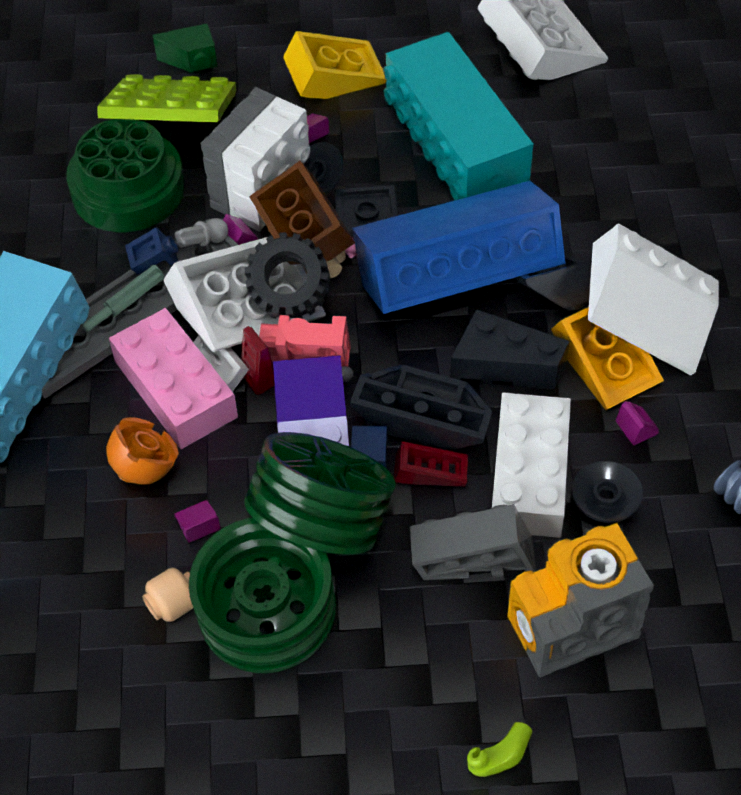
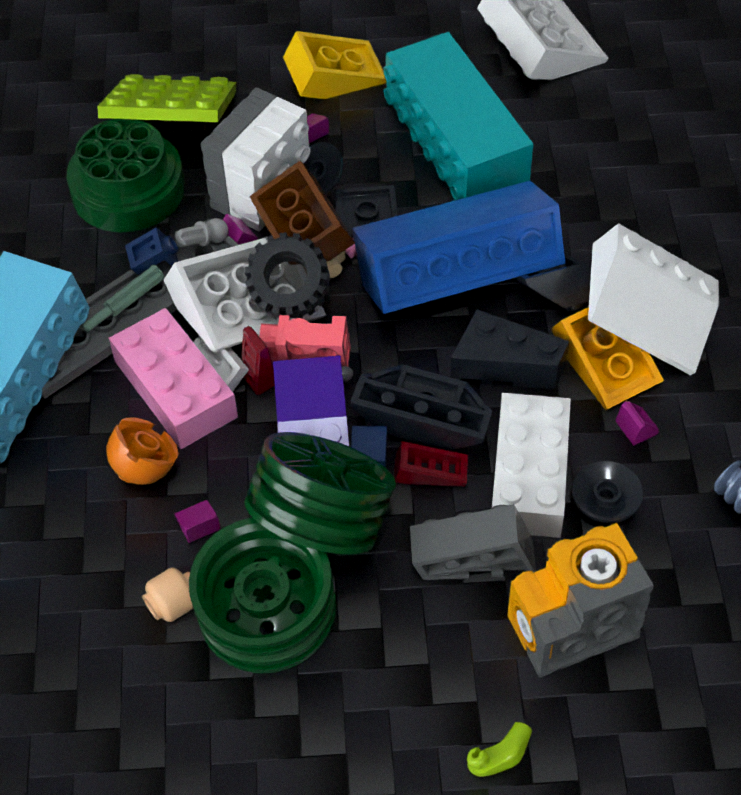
(186, 48): dark green slope -> none

